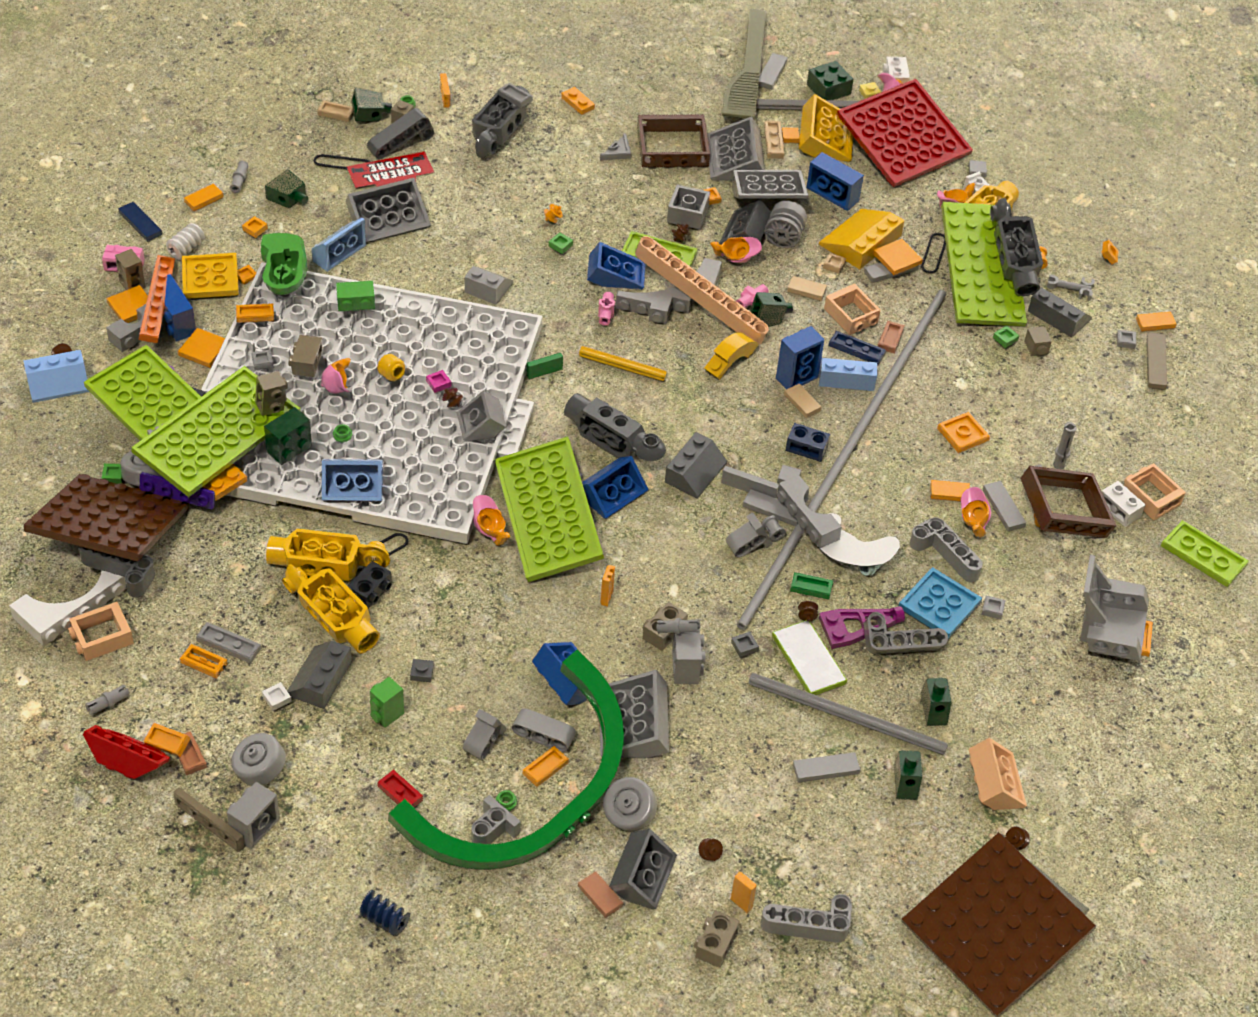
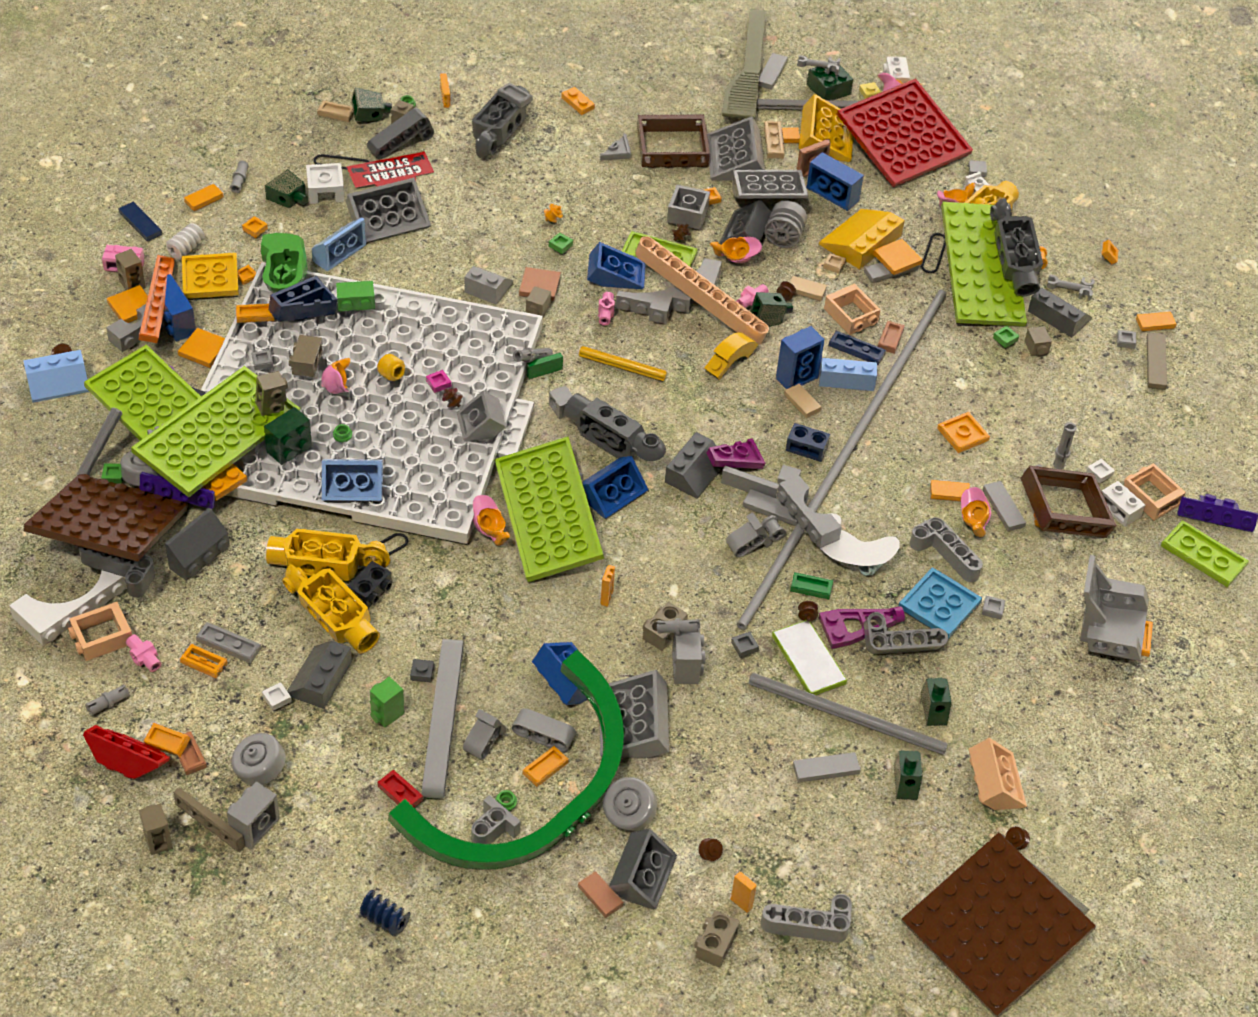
(100, 441): none -> light grey axle
(143, 653): none -> bright pink axle
(155, 829): none -> dark tan brick
(196, 545): none -> dark grey slope
(303, 301): none -> dark blue wedge
(324, 179): none -> white panel
(442, 719): none -> light grey beam
(526, 354): none -> light grey pin
(538, 301): none -> dark tan brick
(540, 278): none -> nougat tile
(558, 400): none -> light grey brick
(737, 455): none -> magenta wing
(787, 290): none -> reddish brown wheel
(809, 153): none -> nougat tile
(830, 65): none -> light grey bar
(1101, 470): none -> white plate
(1217, 511): none -> dark purple bracket

